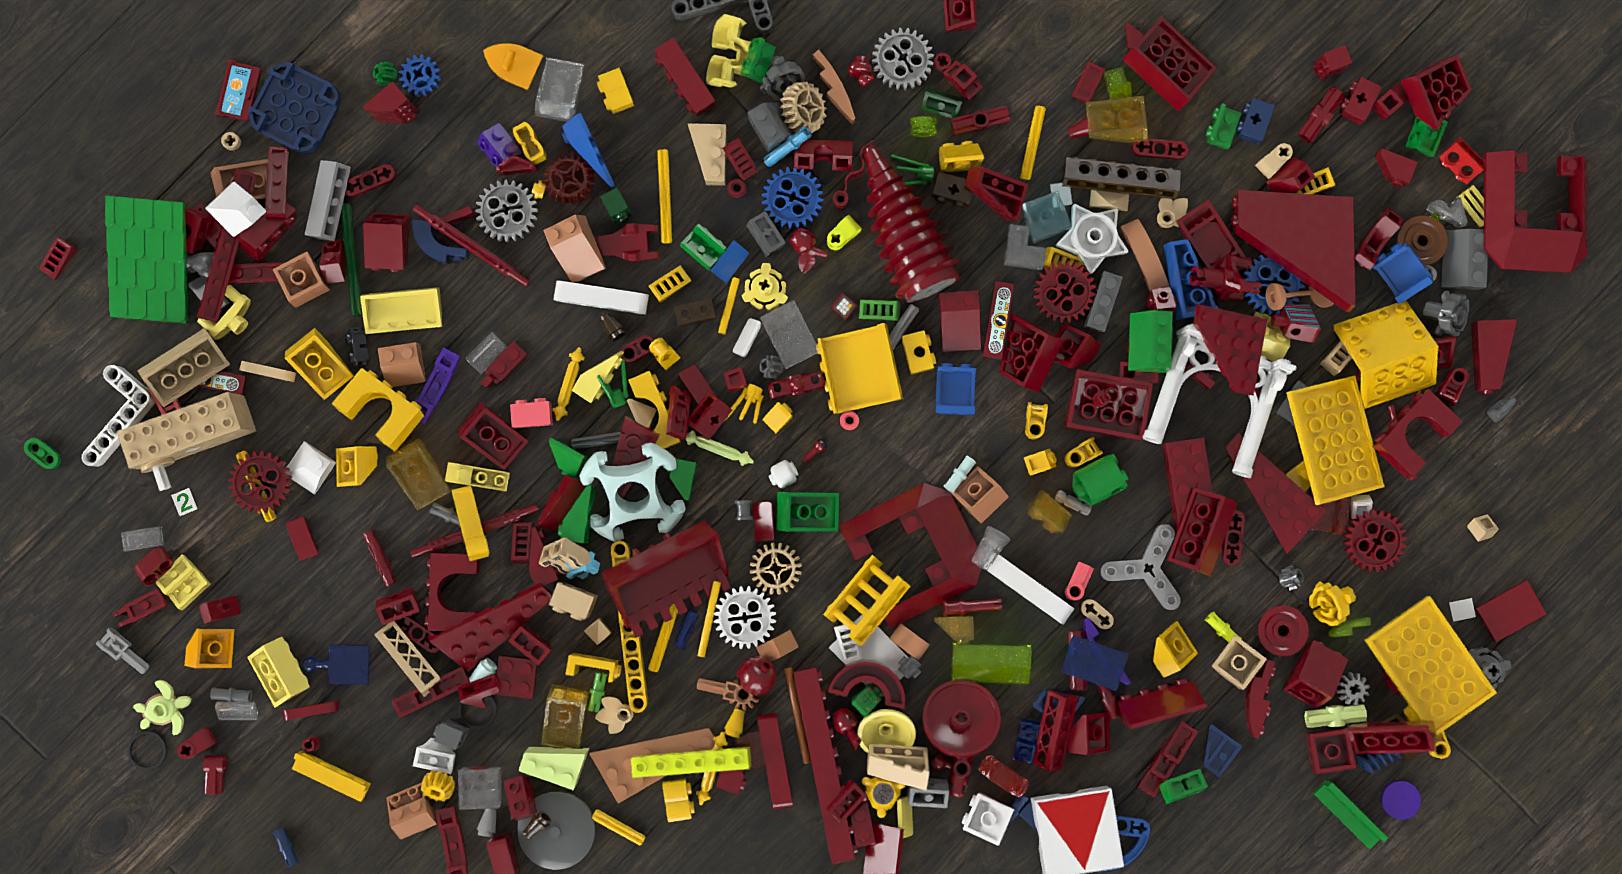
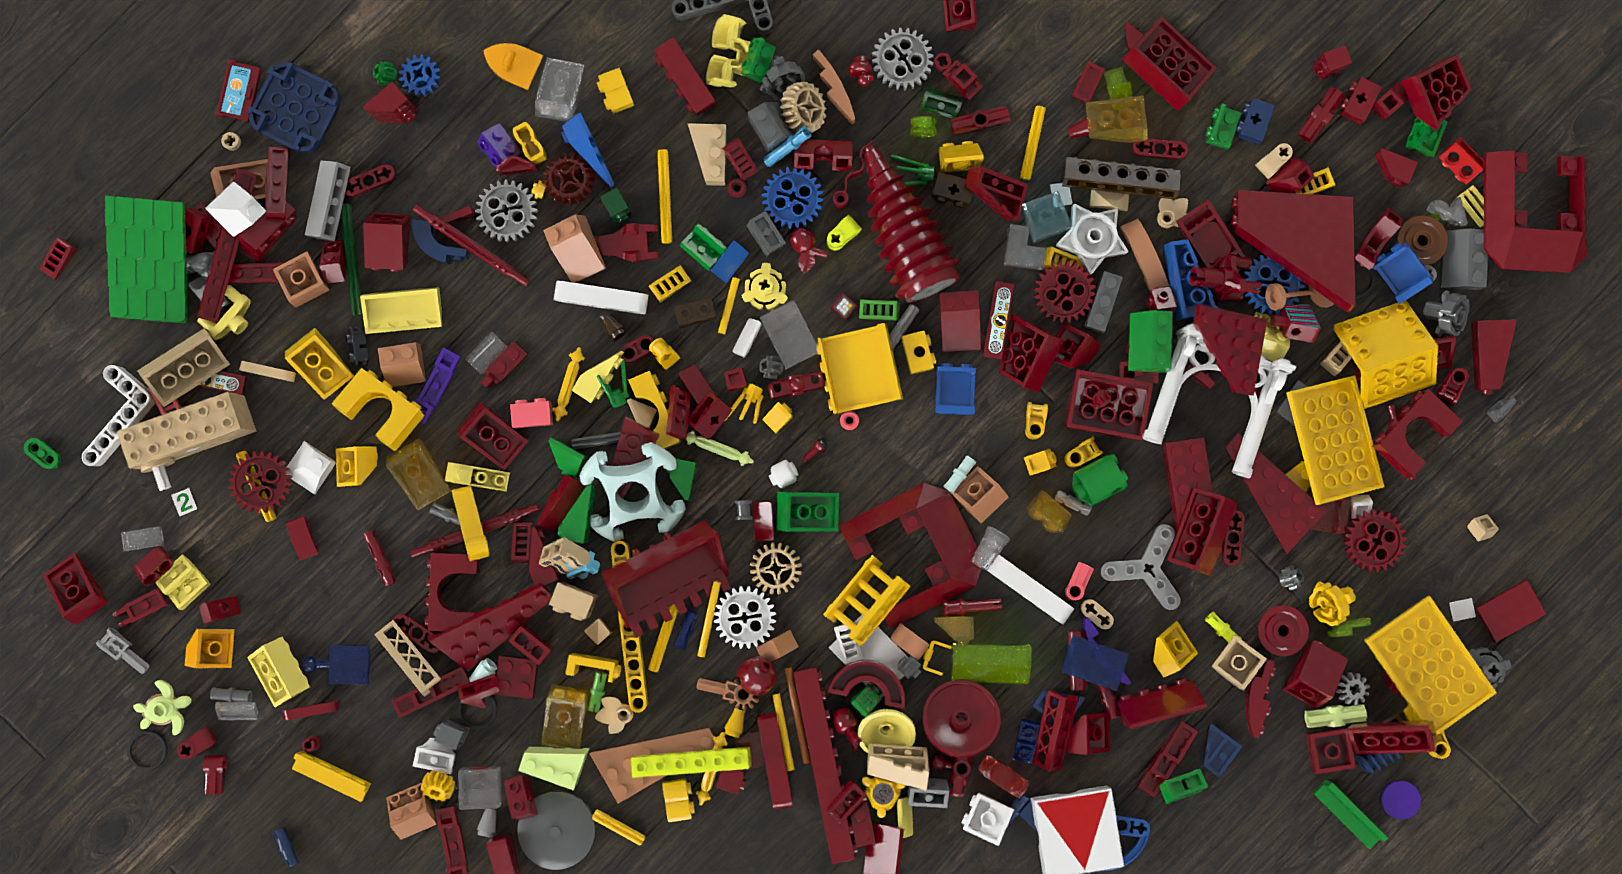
(74, 590): none -> dark red slope
(397, 606): dark red brick -> none
(537, 824): dark brown cone -> none
(783, 732): none -> yellow bar
(928, 653): none -> yellow piece

